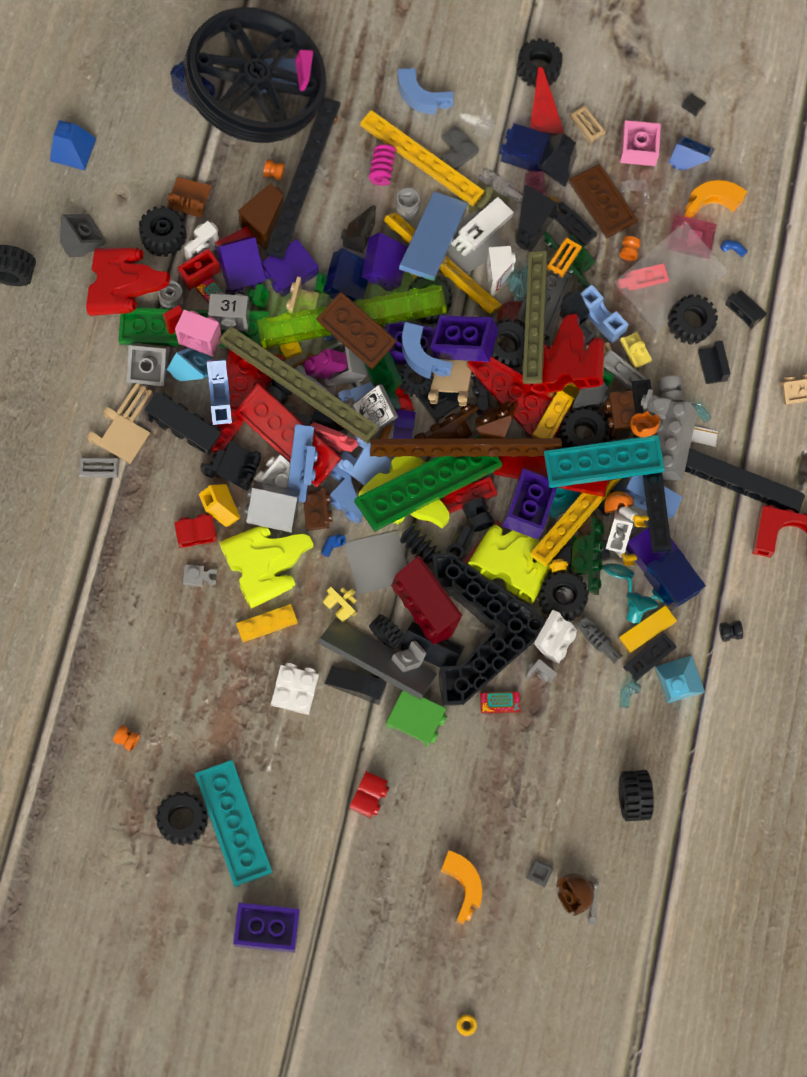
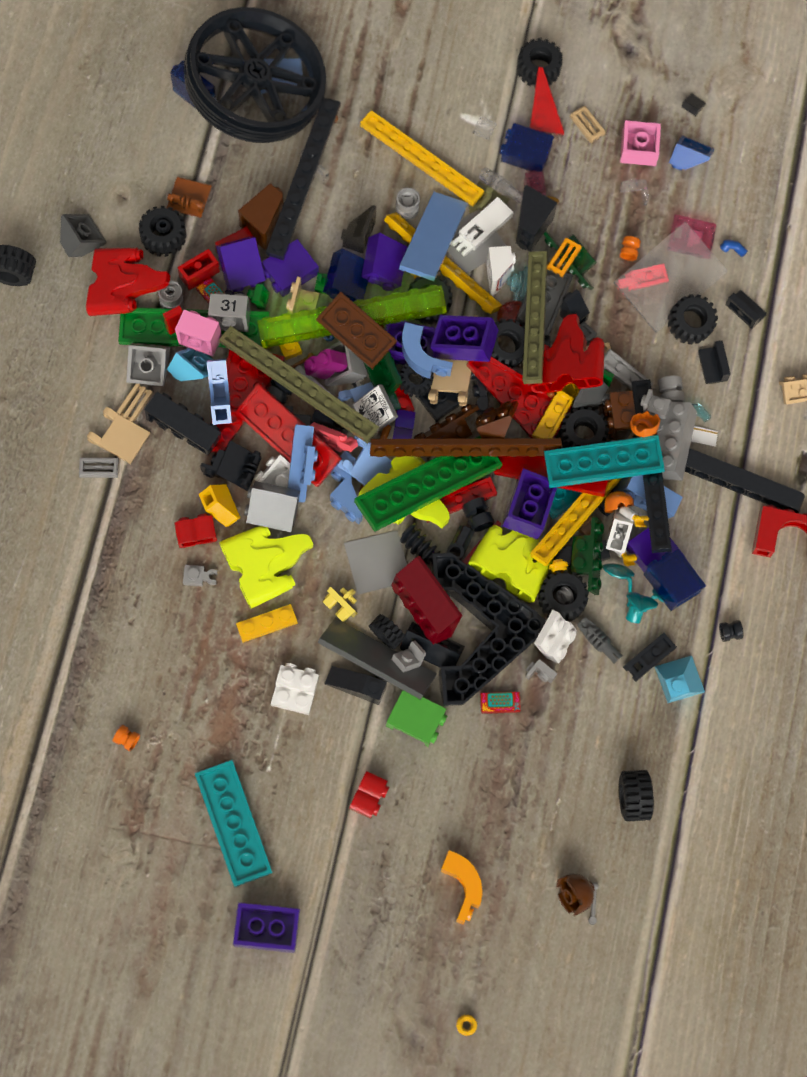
(71, 145): blue slope -> none
(175, 802): black tyre -> none
(205, 238): white plate -> none
(274, 170): orange wheel -> none
(303, 66): dark pink slope -> none
(316, 510): reddish brown bracket -> none
(333, 542): blue arm -> none
(382, 165): dark pink piece -> none
(419, 98): medium blue arch -> none
(461, 148): dark grey plate -> none
(540, 873): dark grey tile -> none
(559, 158): black slope -> none
(574, 224): black hinge -> none
(603, 201): reddish brown tile -> none
(609, 324): light blue arch -> none
(627, 691): clear light blue arm -> none
(636, 350): light yellow hips -> none
(647, 629): yellow tile -> none
(715, 191): light orange arch -> none

